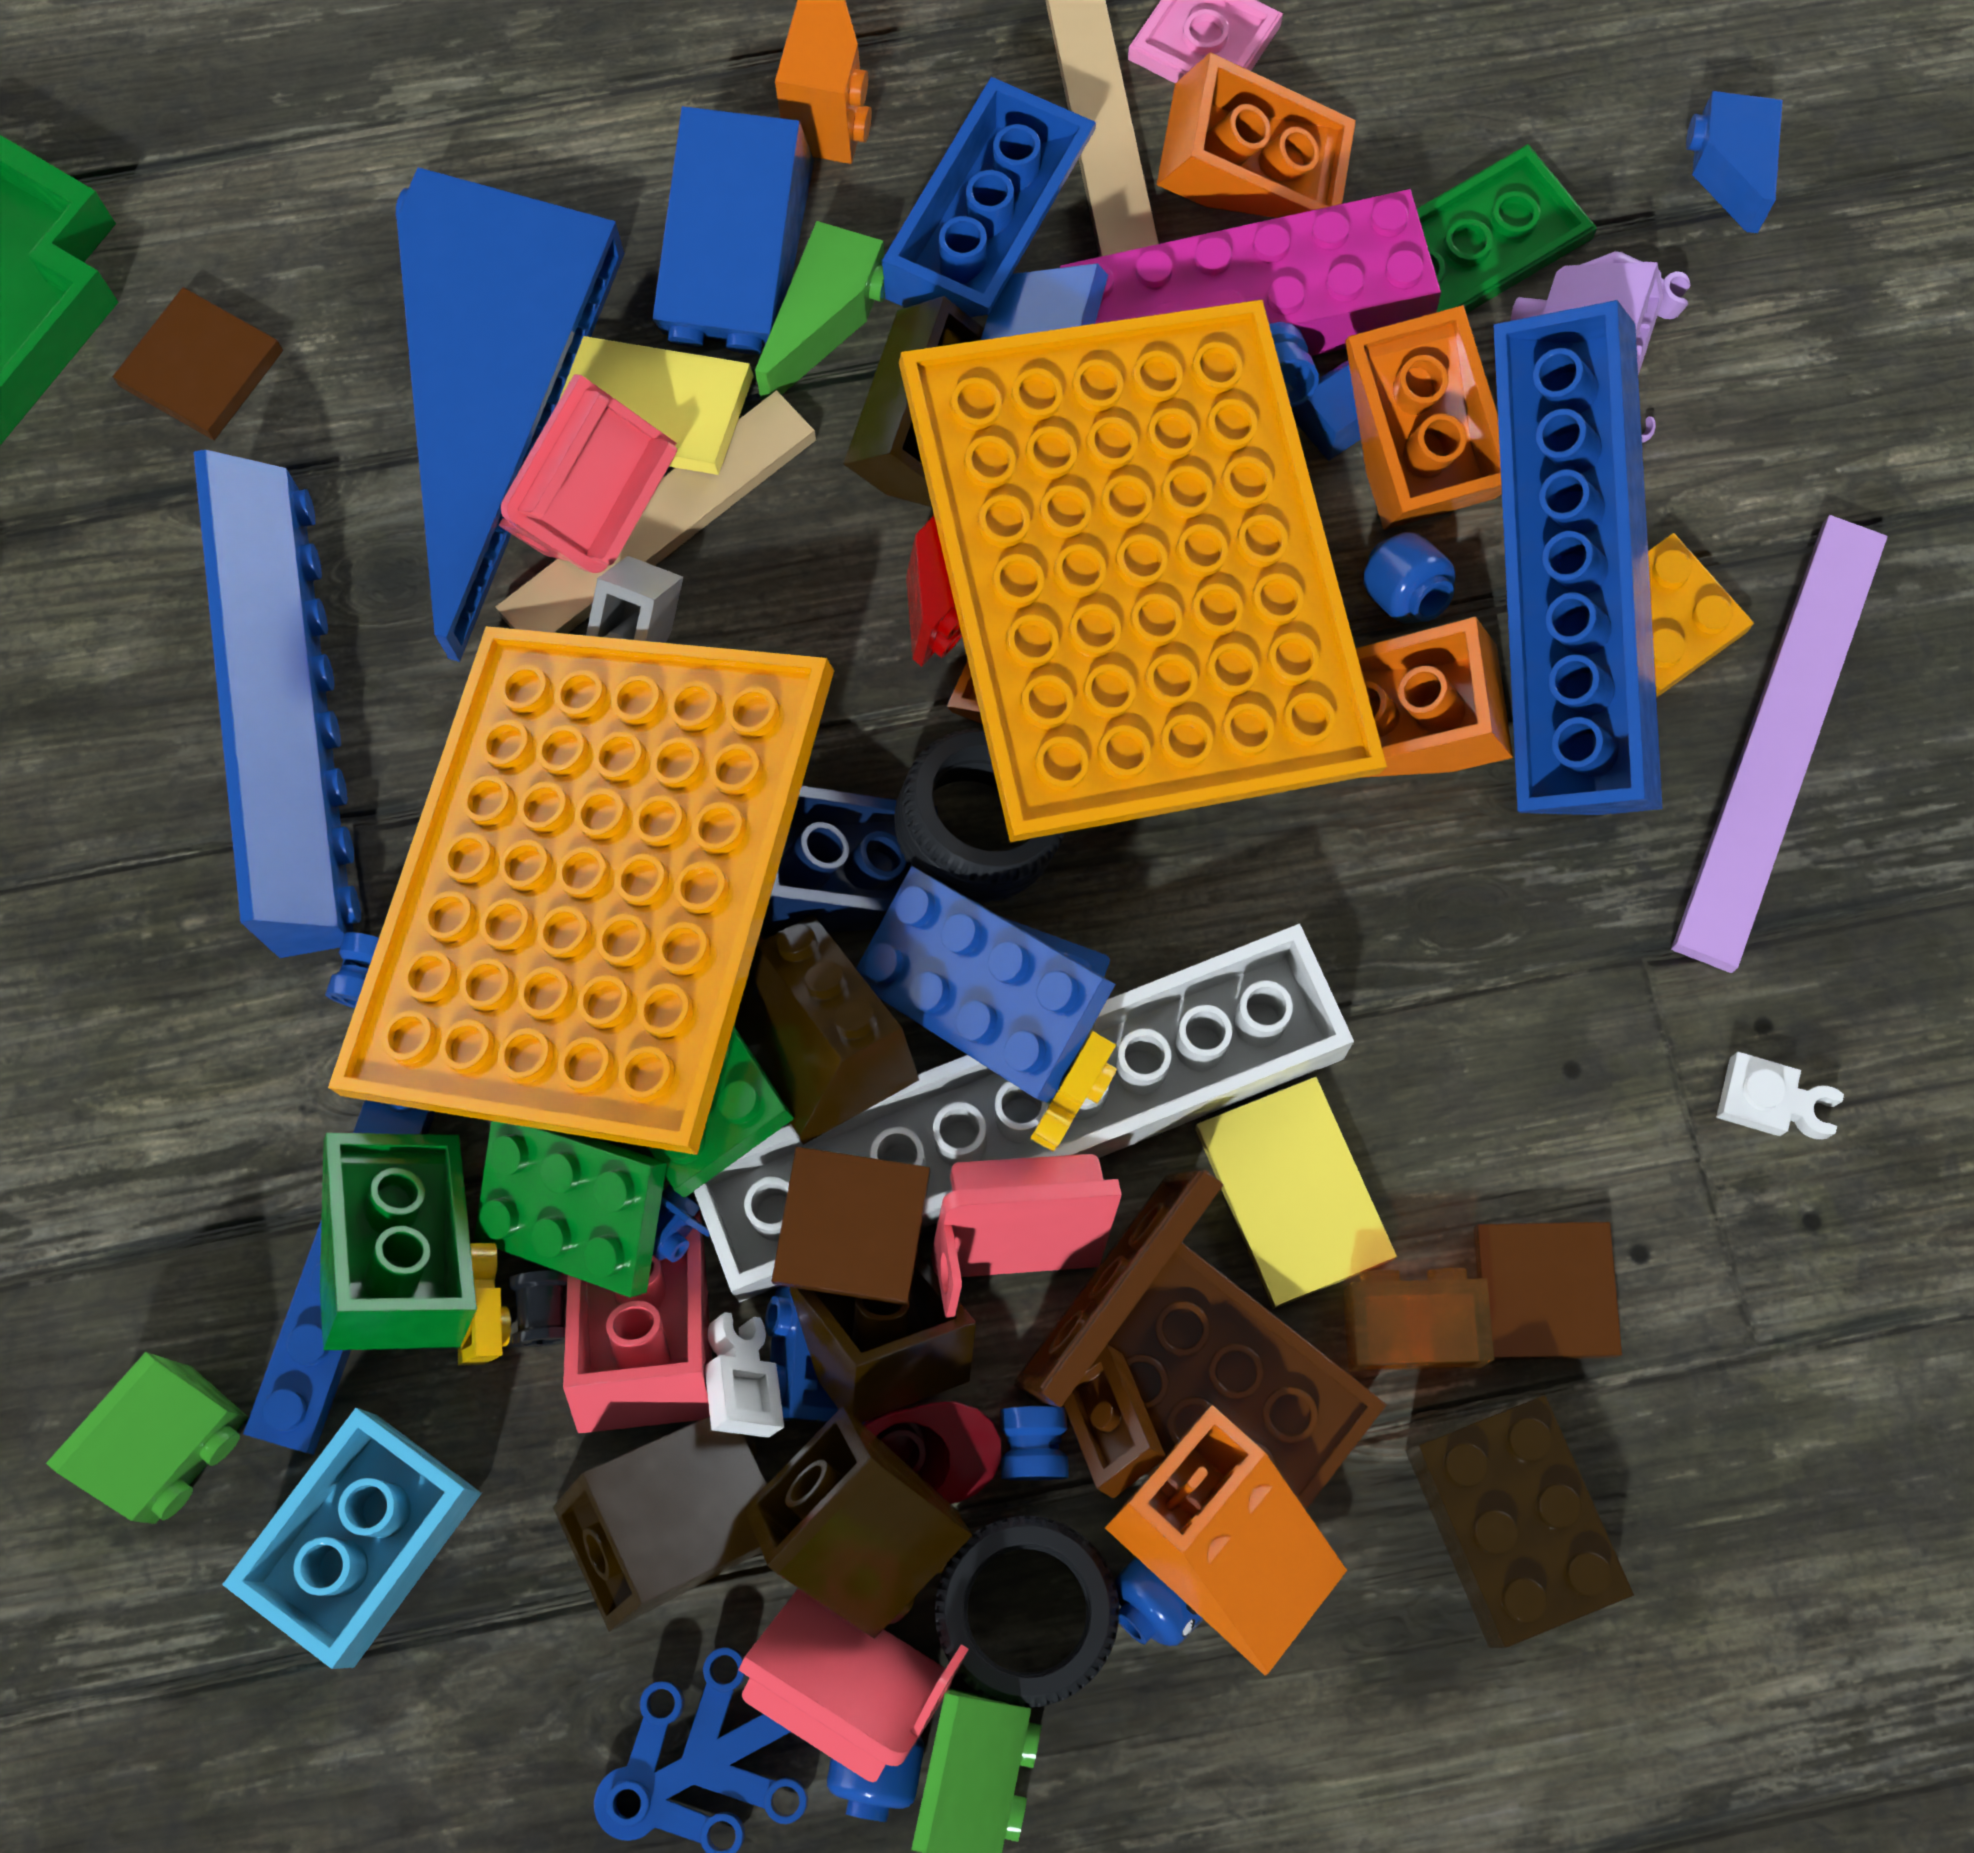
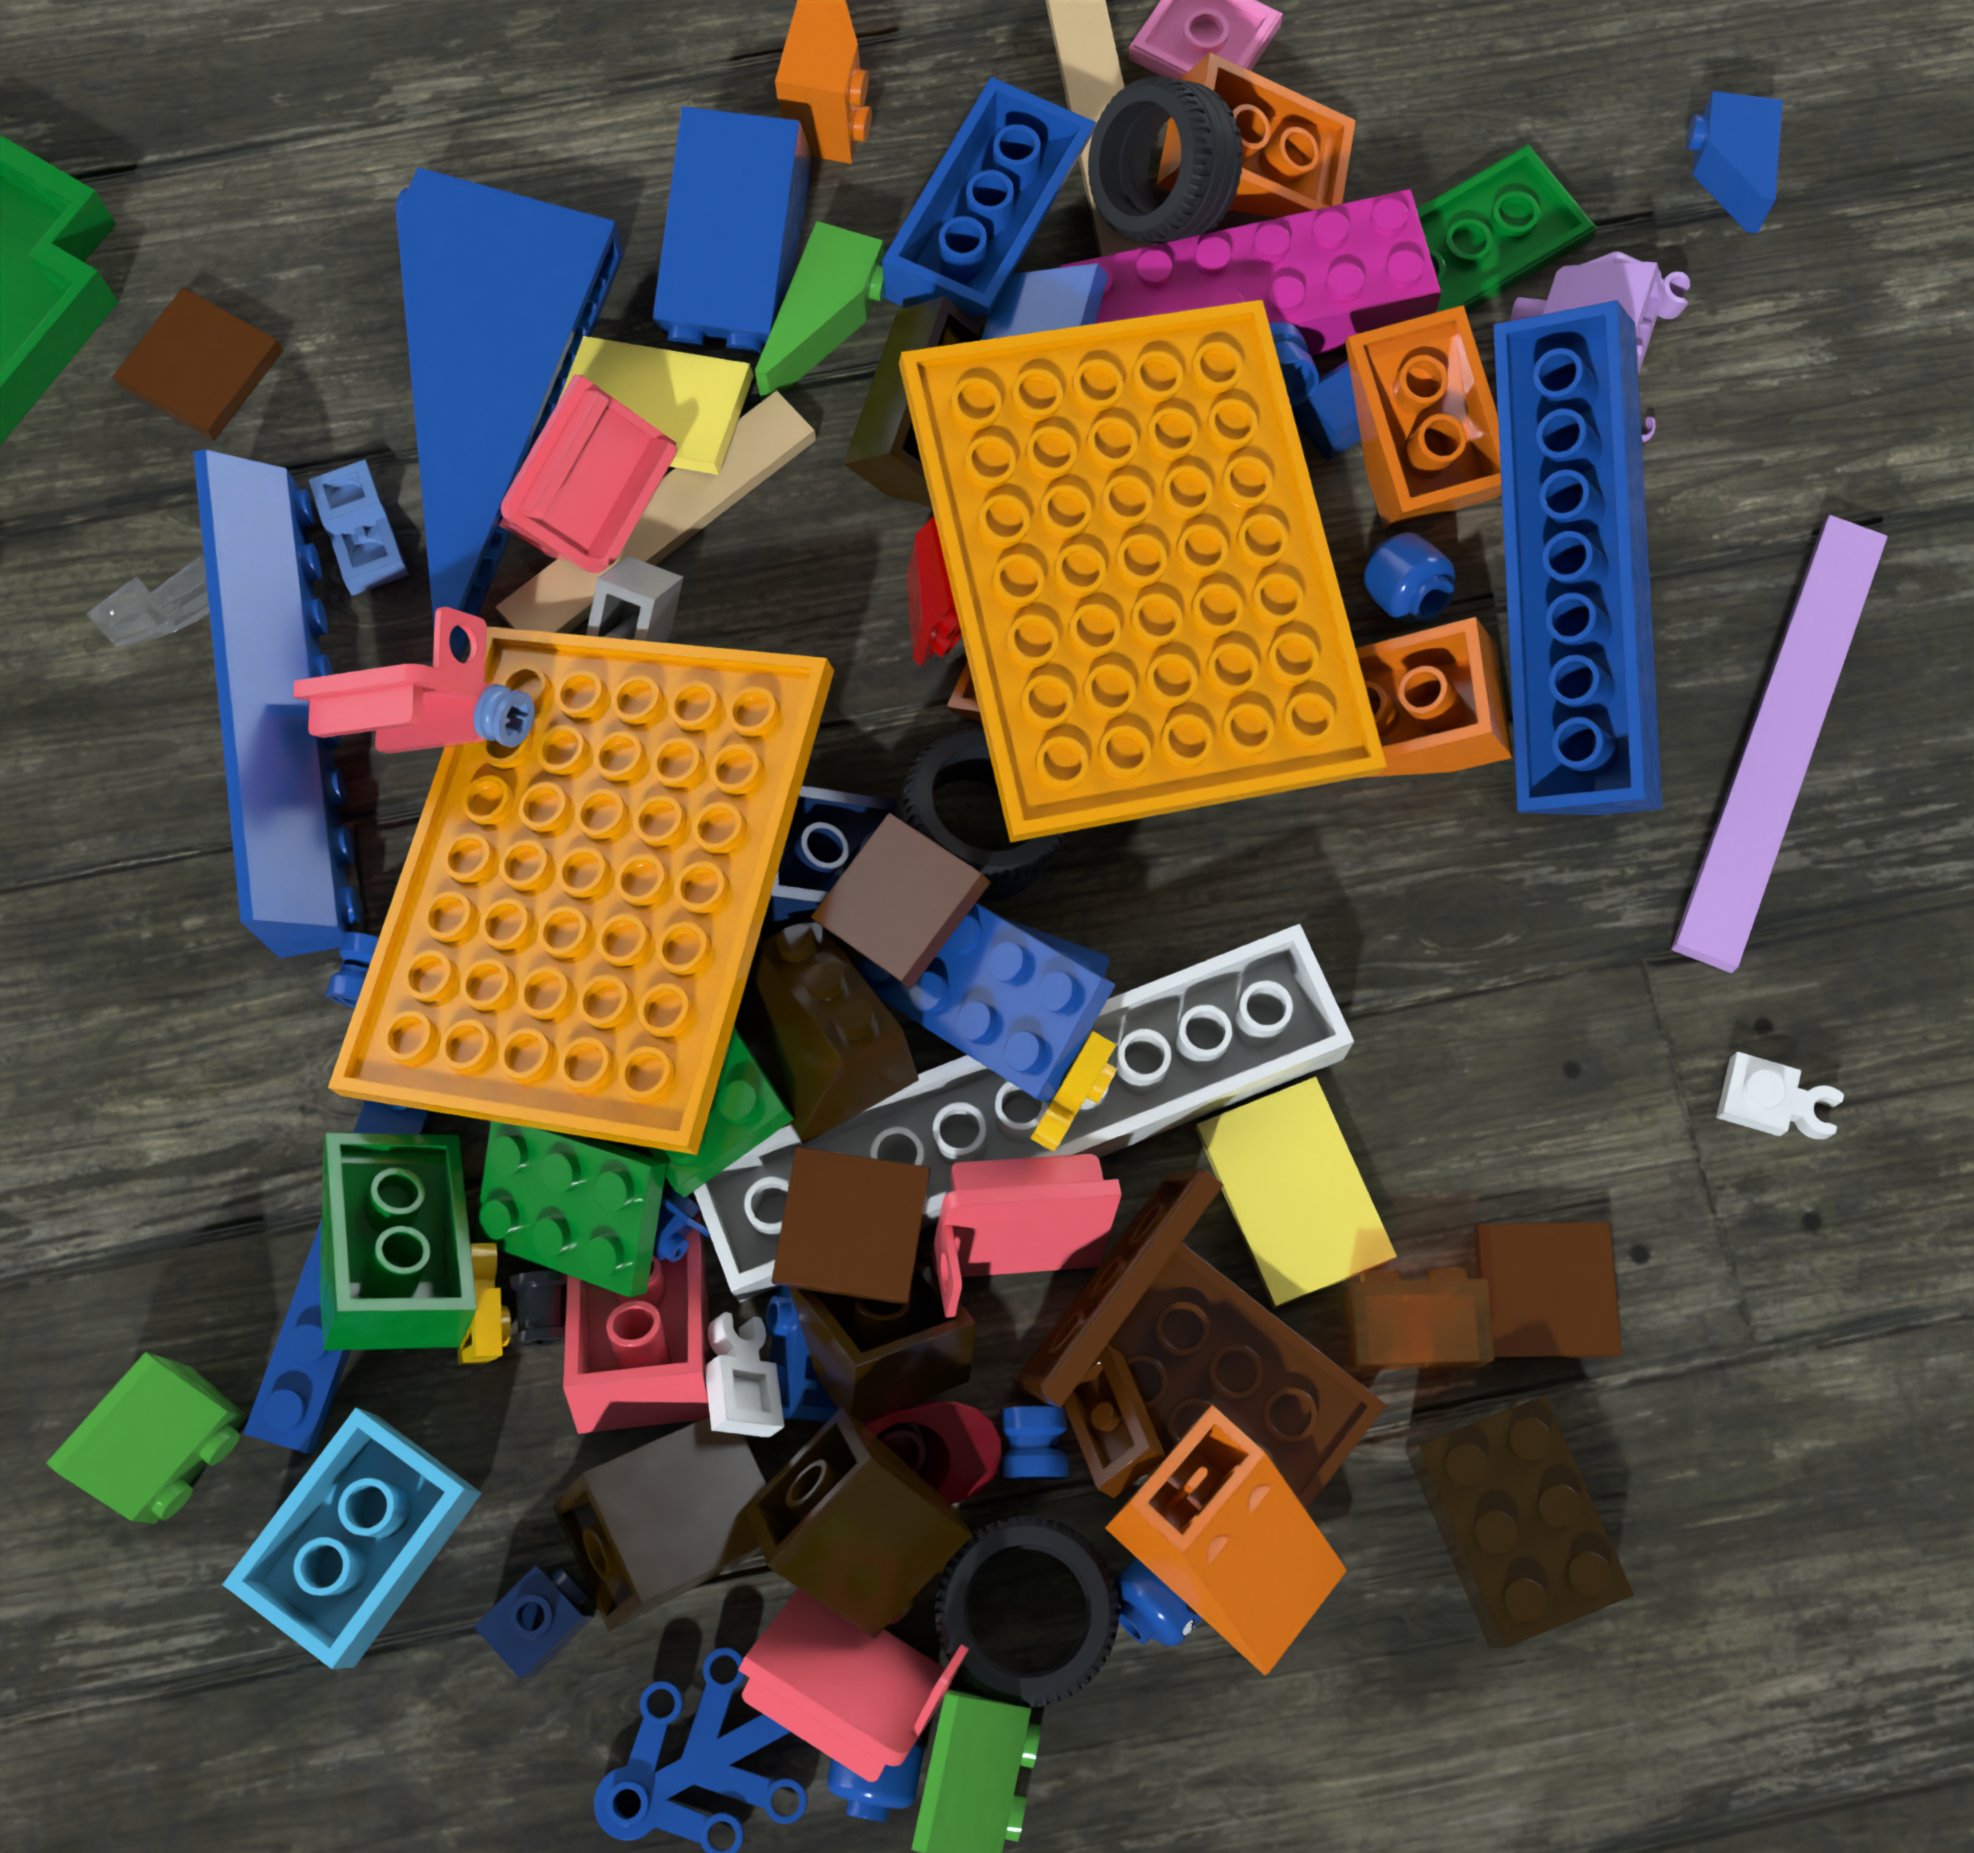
(140, 615): none -> clear slope
(358, 527): none -> medium blue slope
(406, 703): none -> coral piece
(503, 715): none -> medium blue bush
(536, 1619): none -> dark blue brick
(900, 900): none -> reddish brown tile
(1122, 152): none -> black tyre
(1689, 613): light orange plate -> none

